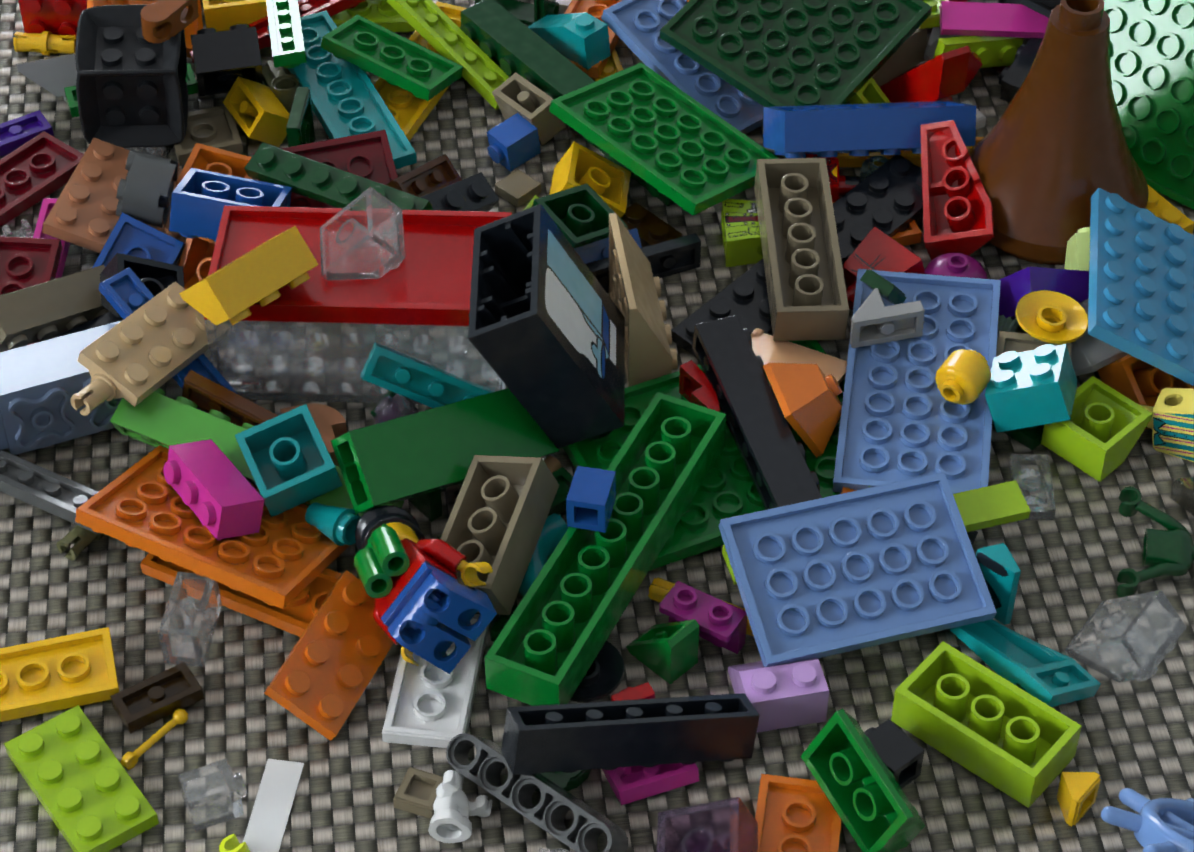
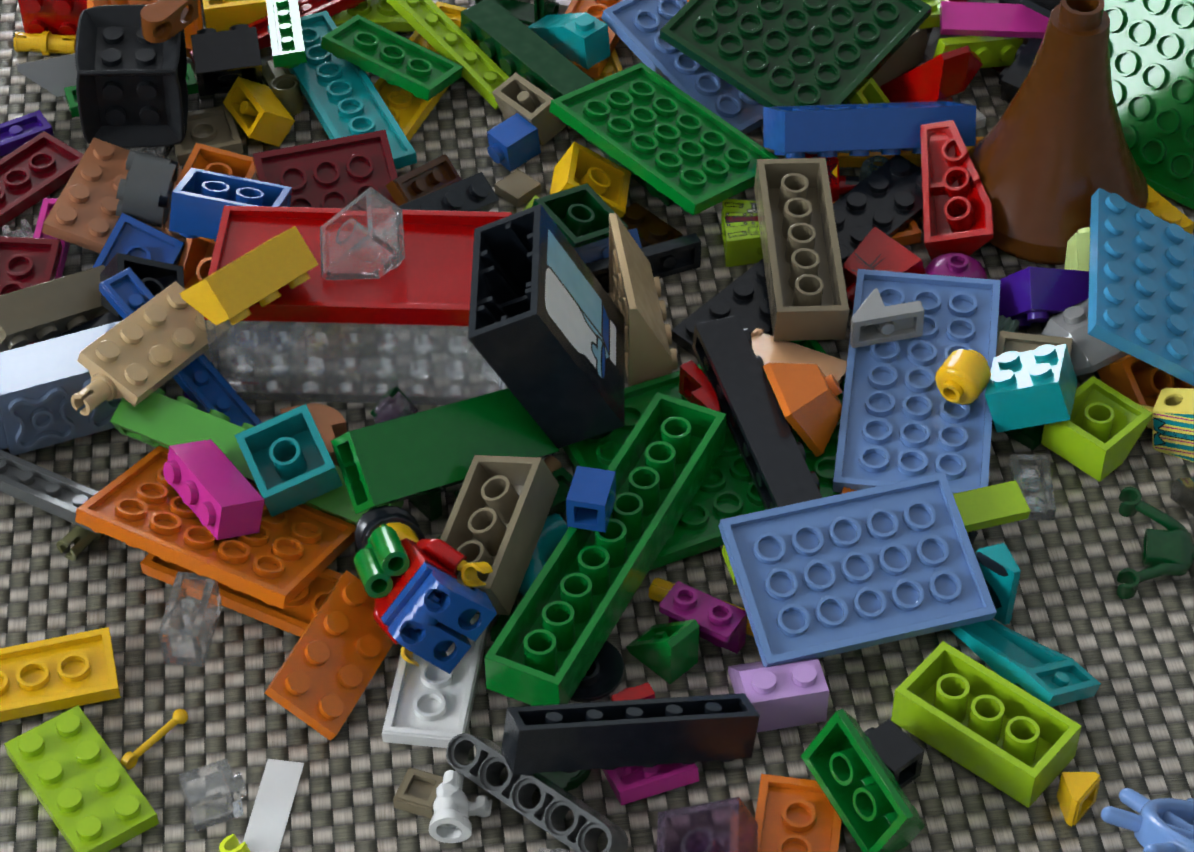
(157, 697): dark brown plate -> none
(214, 396): reddish brown tile -> none
(300, 122): dark green tile -> none
(321, 180): dark green plate -> none
(333, 522): teal cone -> none
(416, 379): teal plate -> none
(886, 288): dark green tile -> none
(1051, 317): yellow dish -> none
(1128, 636): clear slope -> none

